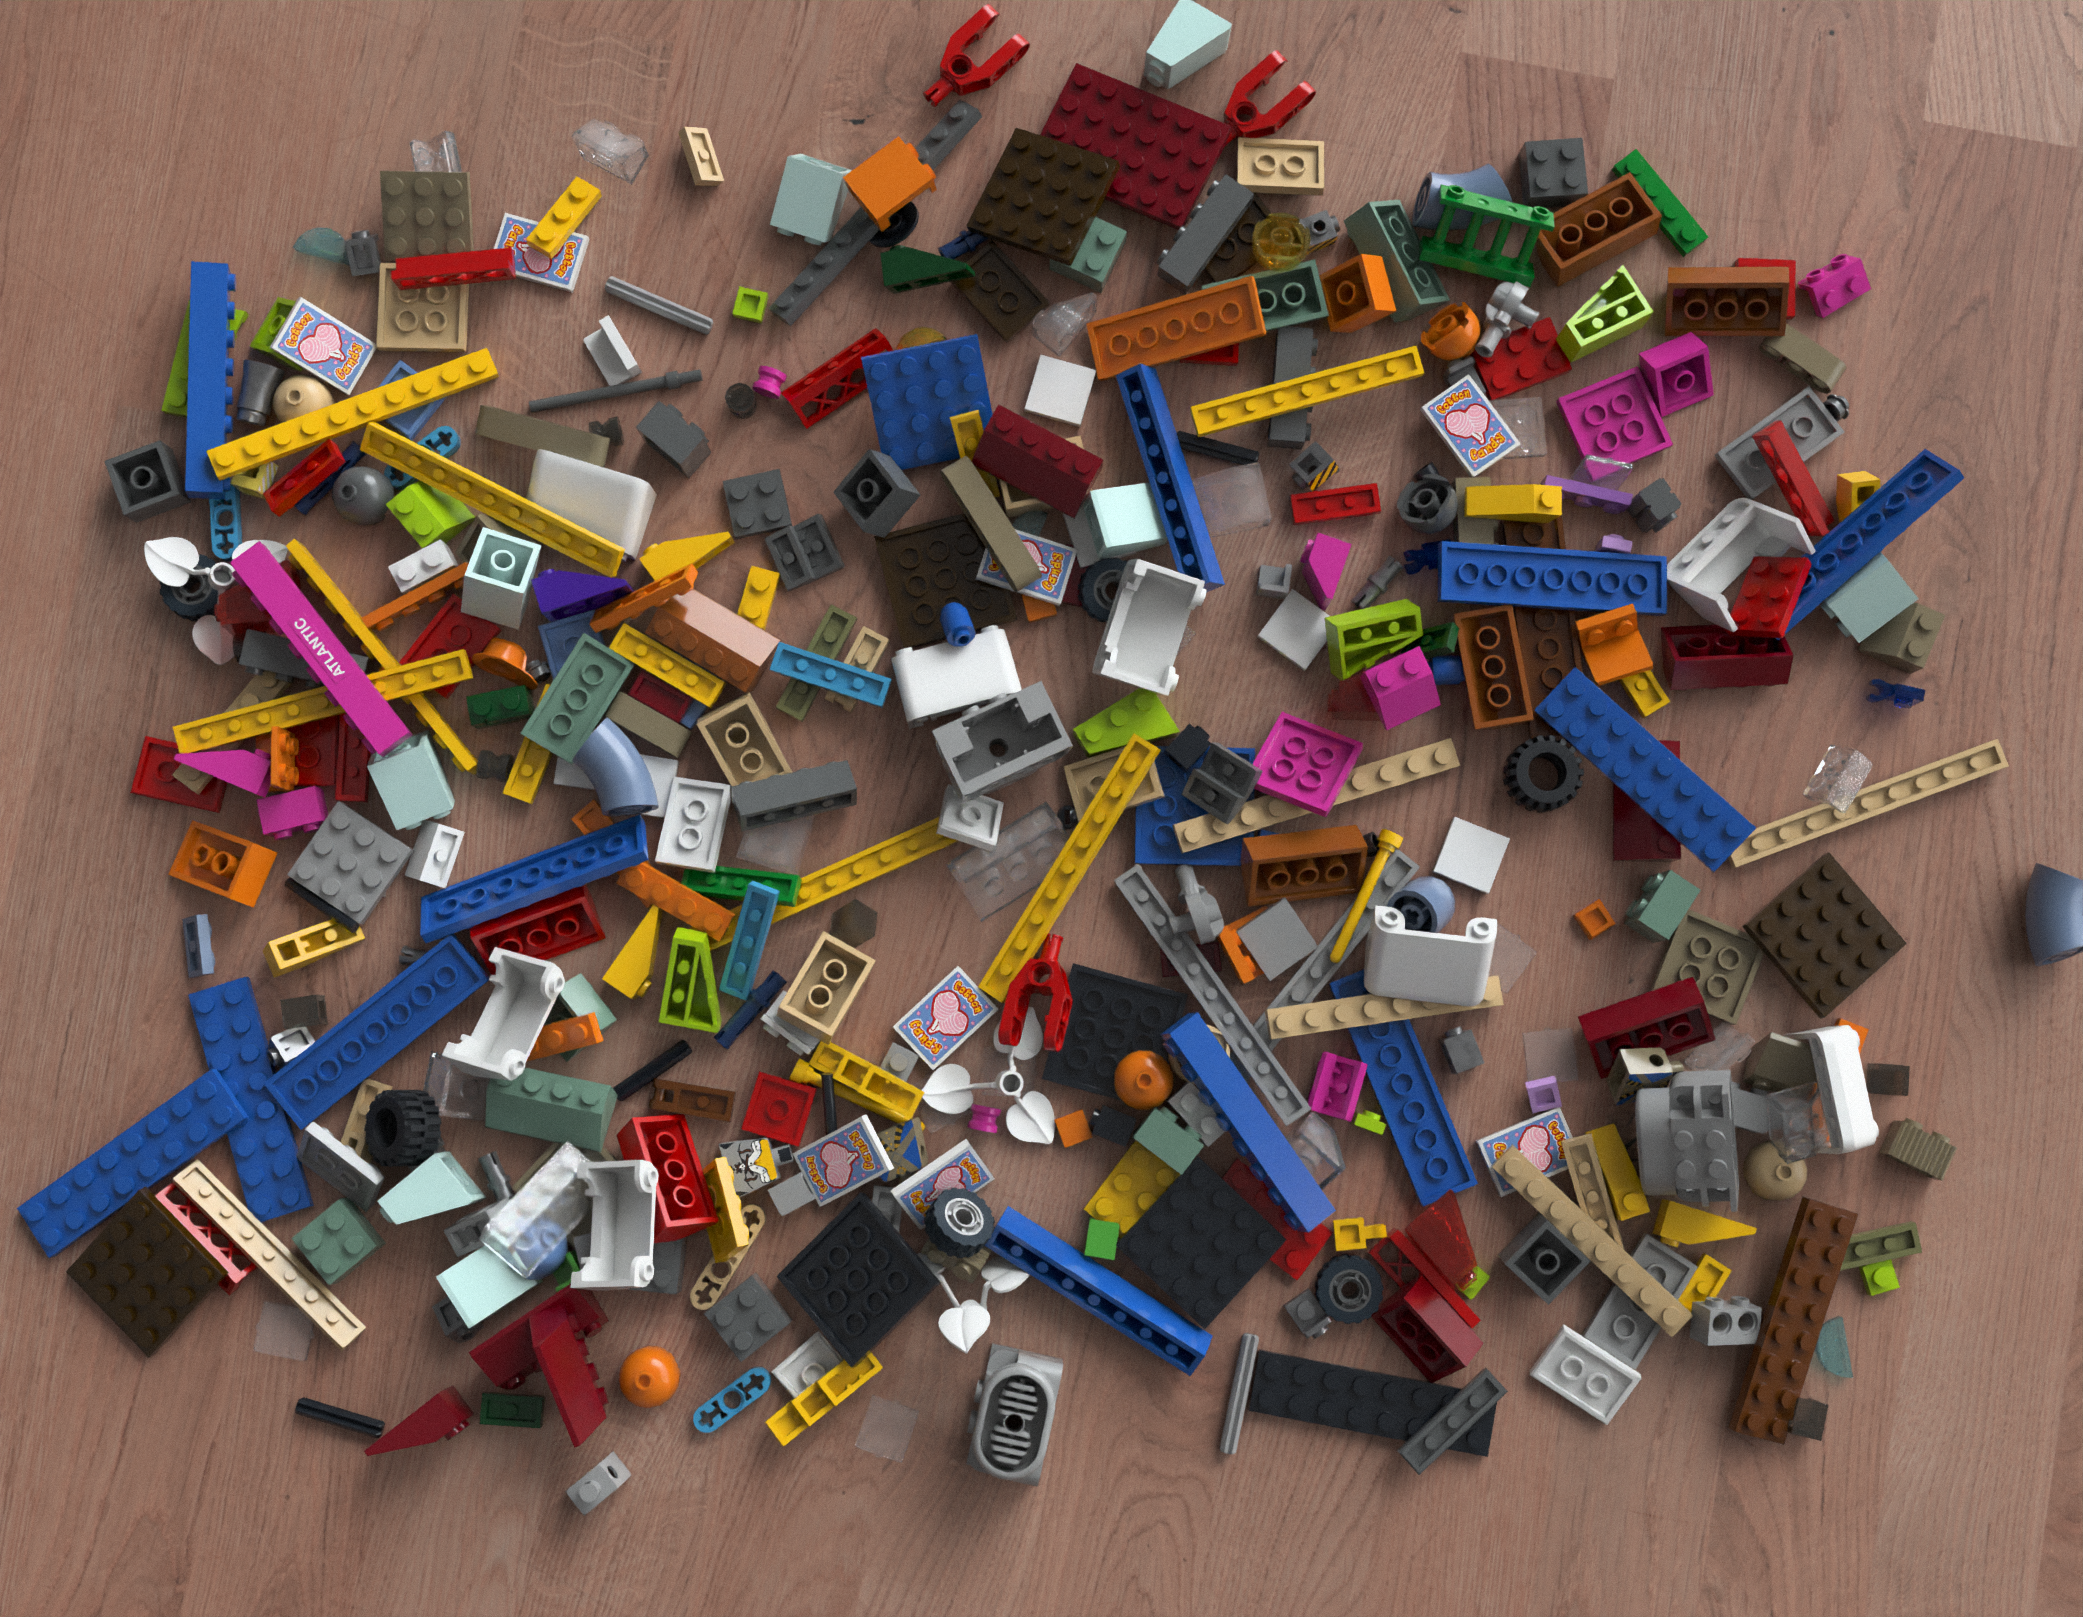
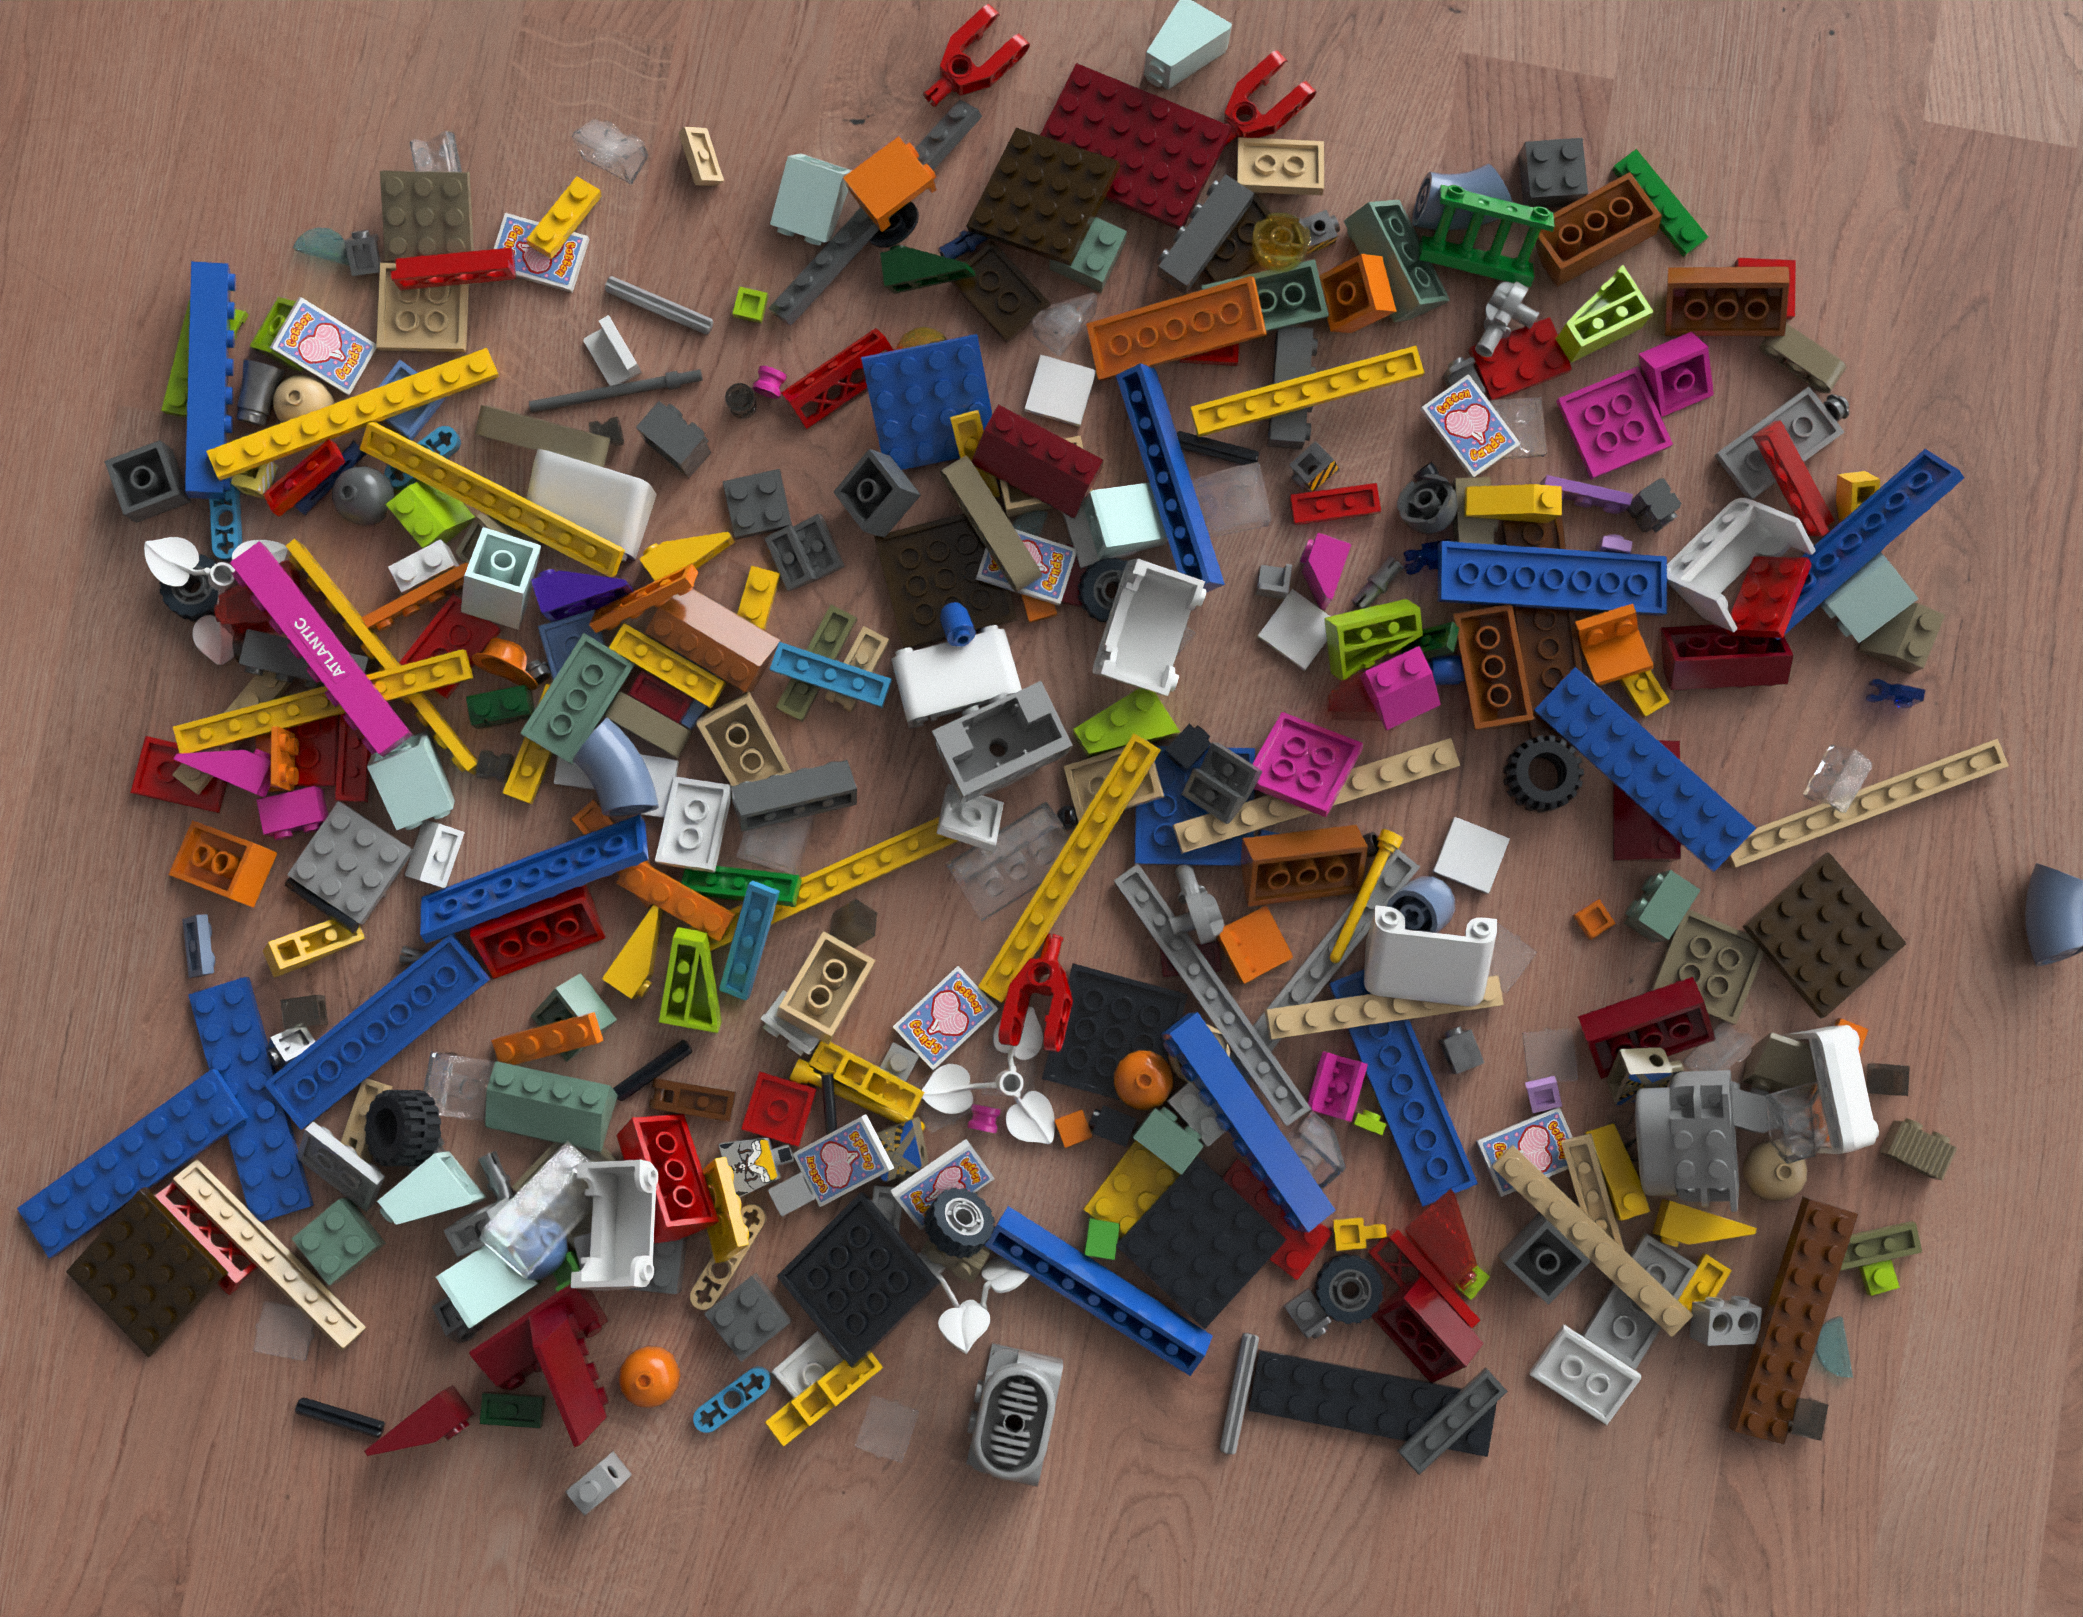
(511, 1017): white windscreen -> none
(750, 1009): dark blue pin -> none
(1276, 939): light grey tile -> none
(1452, 332): orange cylinder -> none
(1602, 472): clear piece -> none
(1835, 284): dark pink bracket -> none

